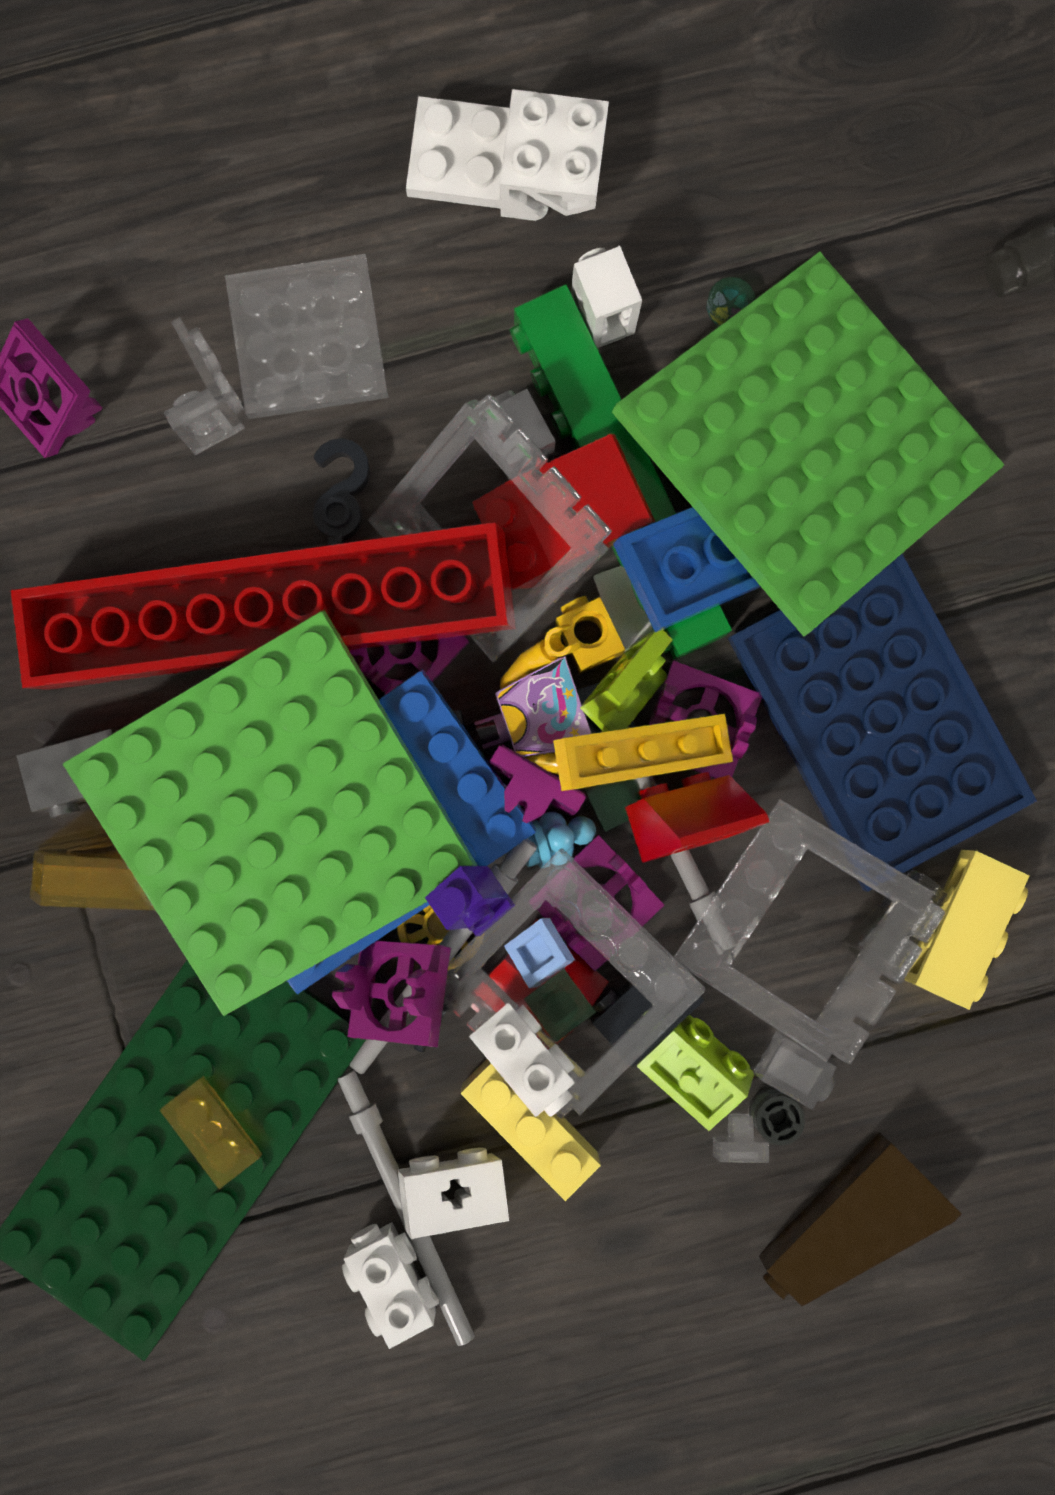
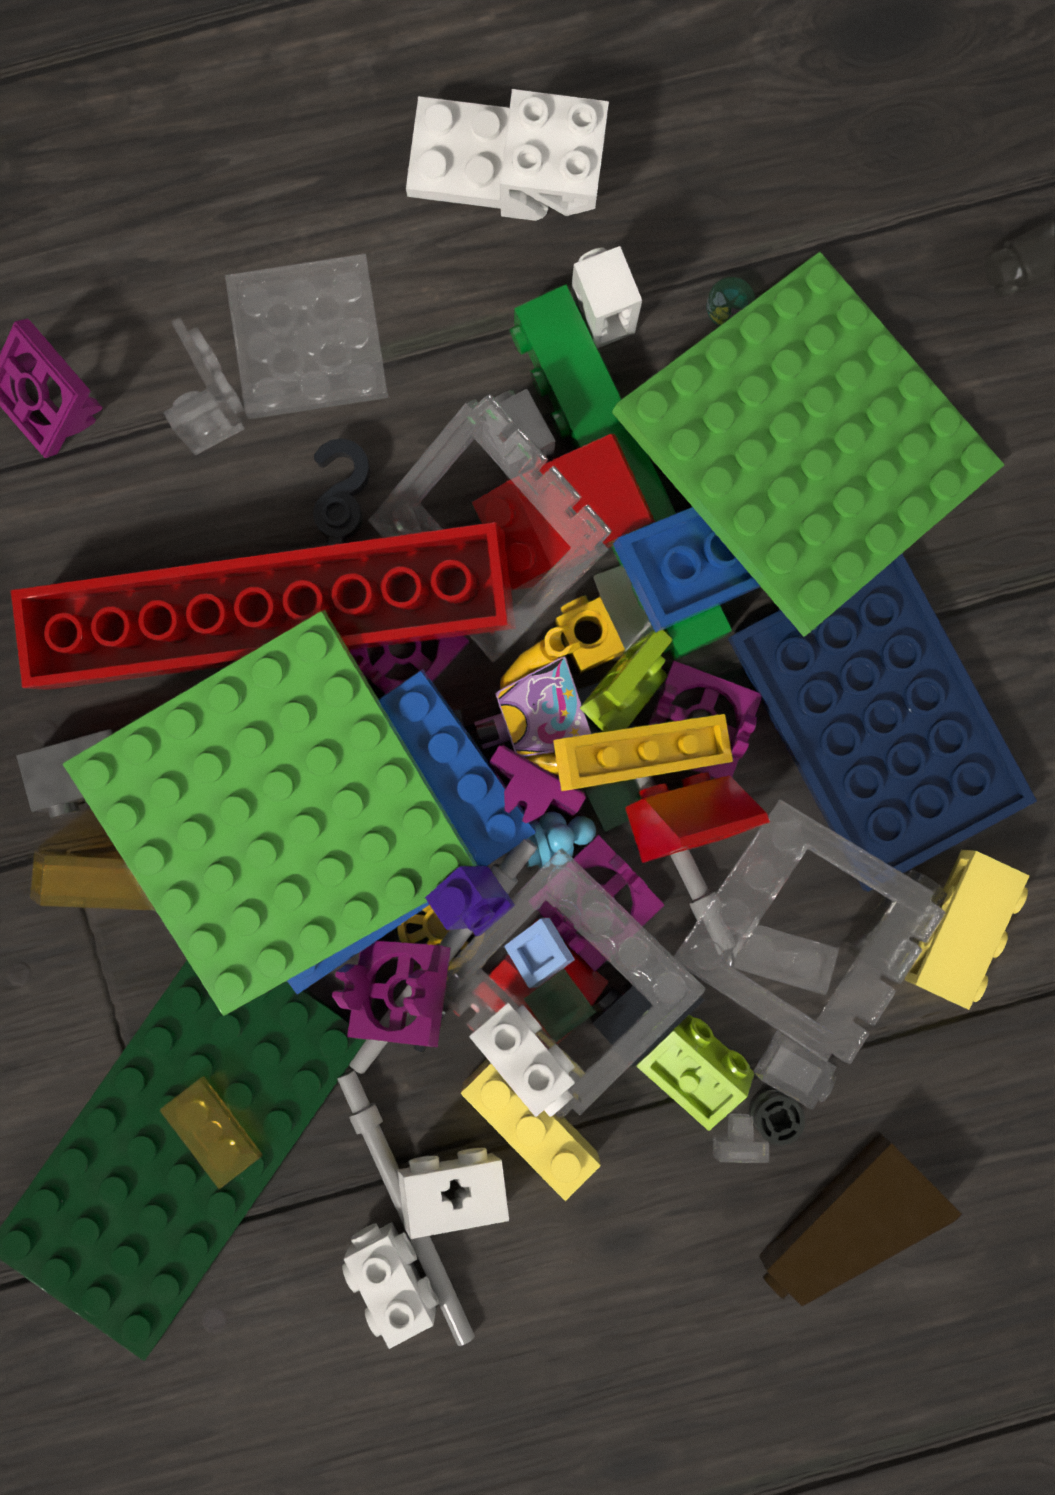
(788, 959): none -> clear plate

